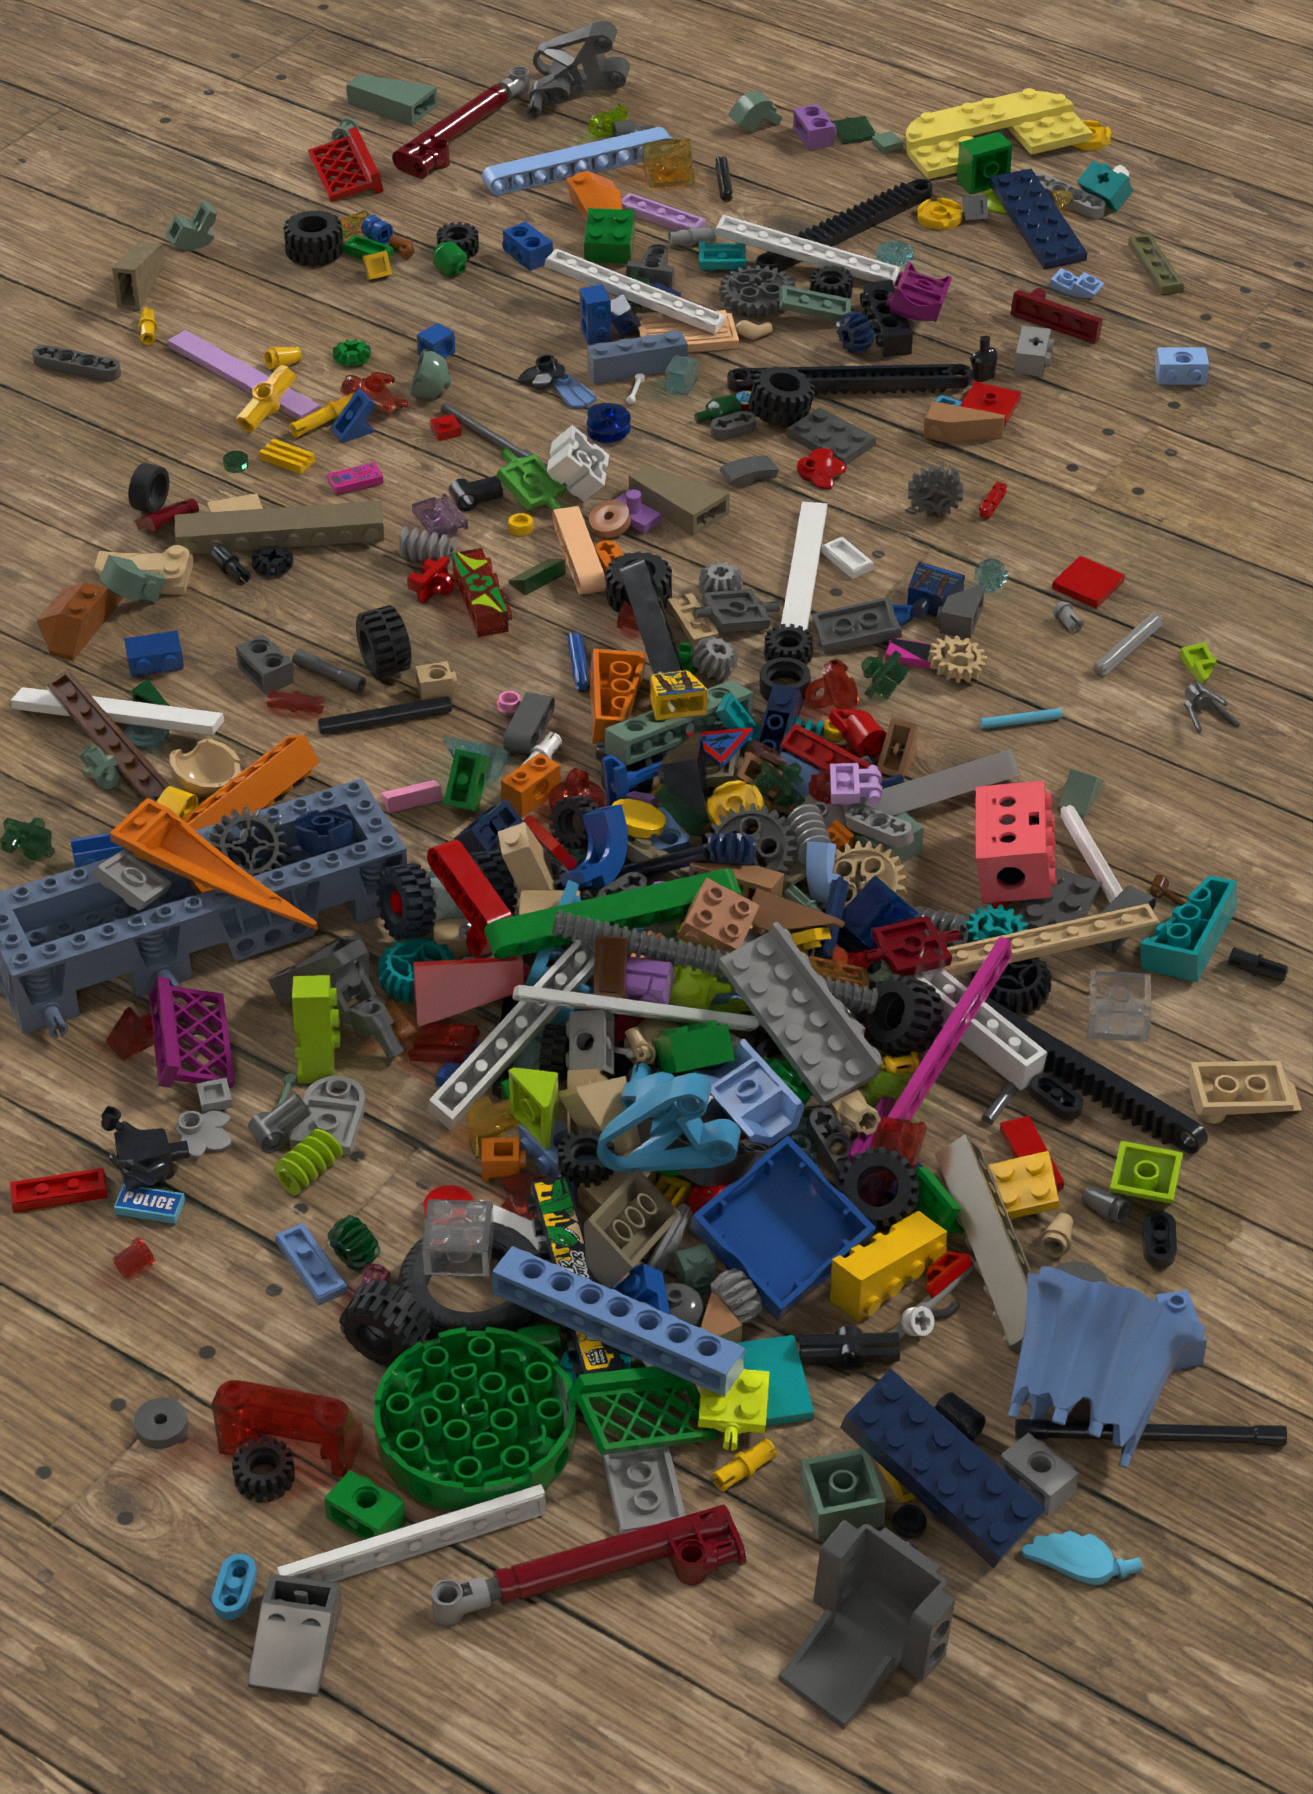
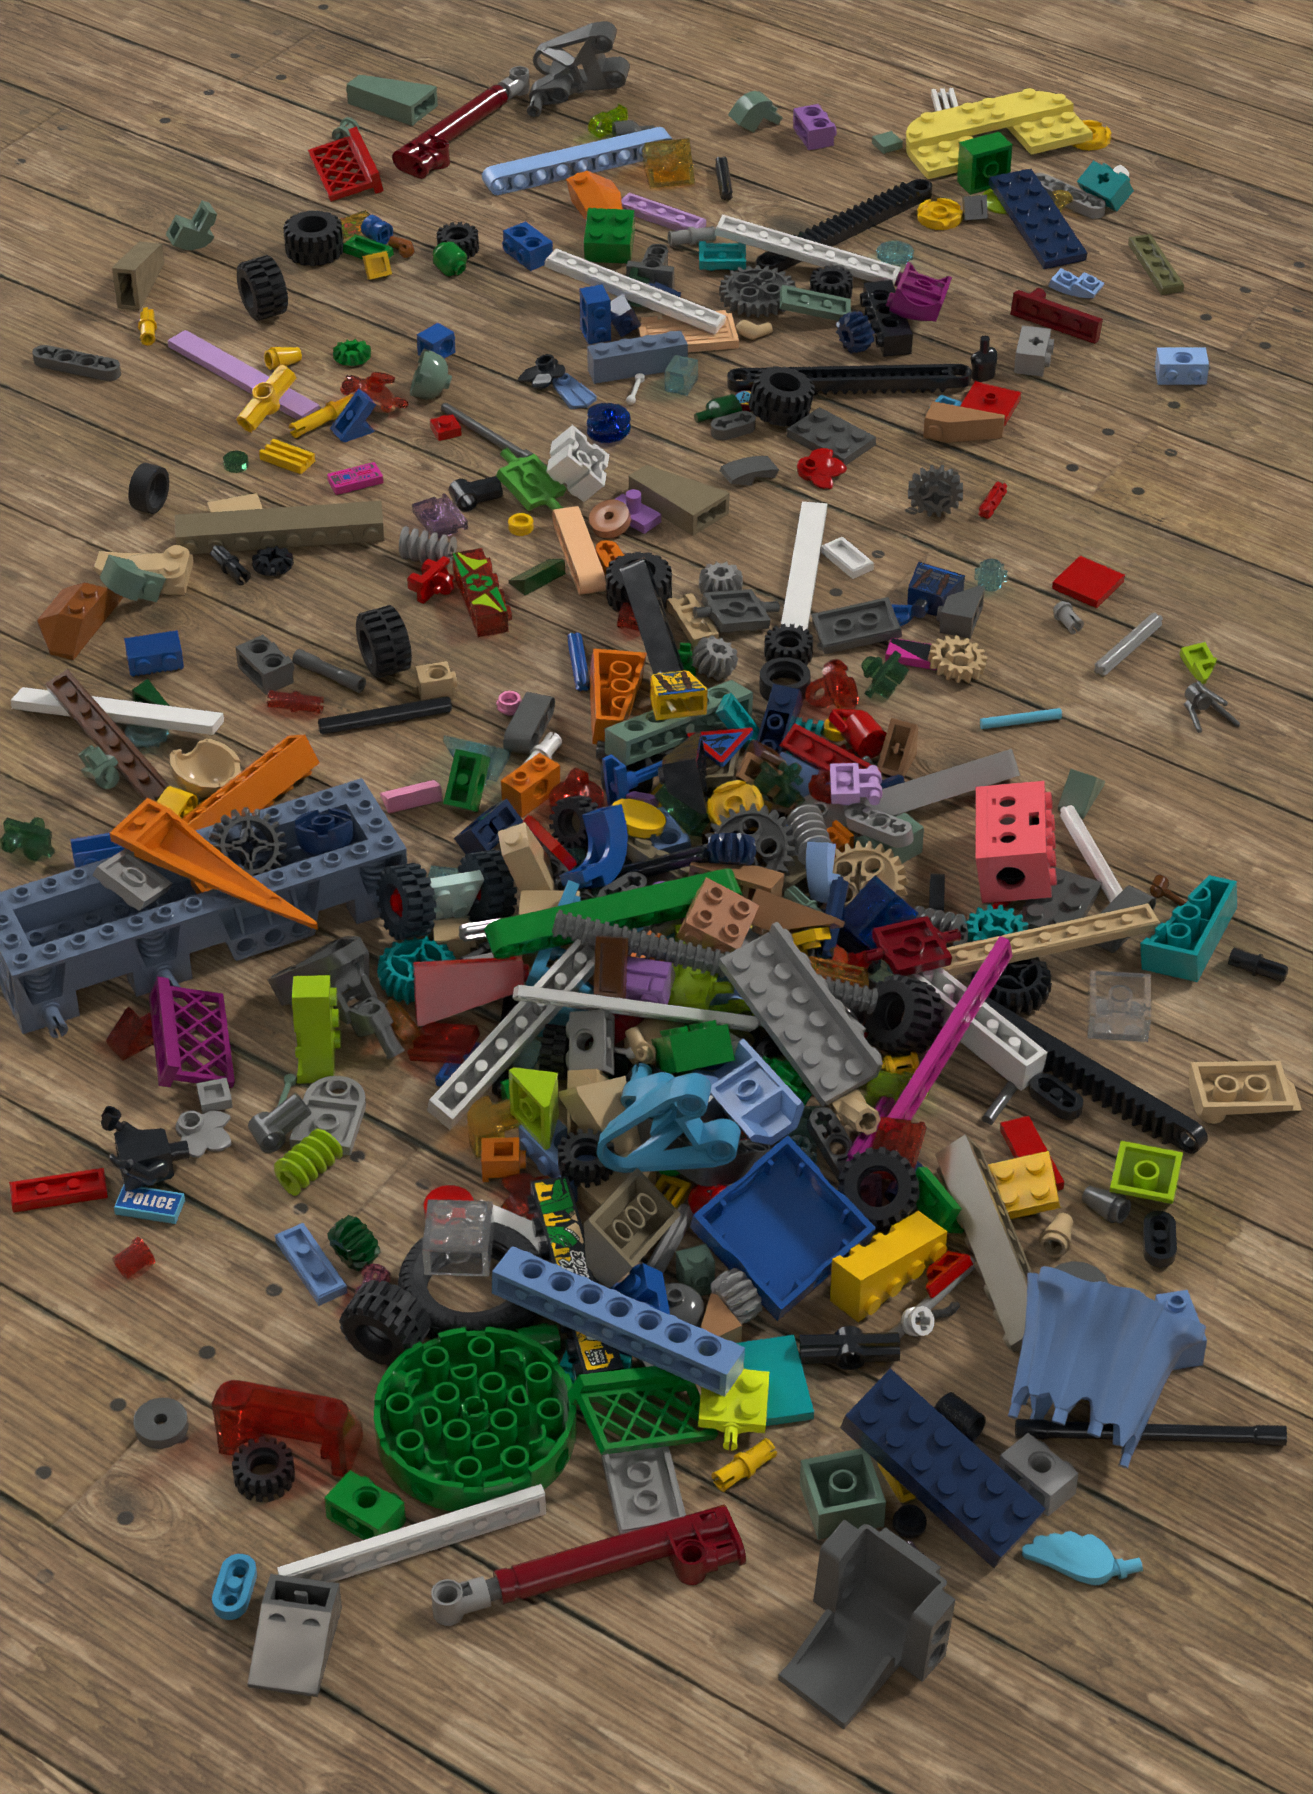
(156, 519): dark red plate -> none
(262, 287): none -> black tyre
(469, 891): red beam -> none
(854, 130): clear green piece -> none
(937, 891): none -> black beam
(943, 95): none -> white tile

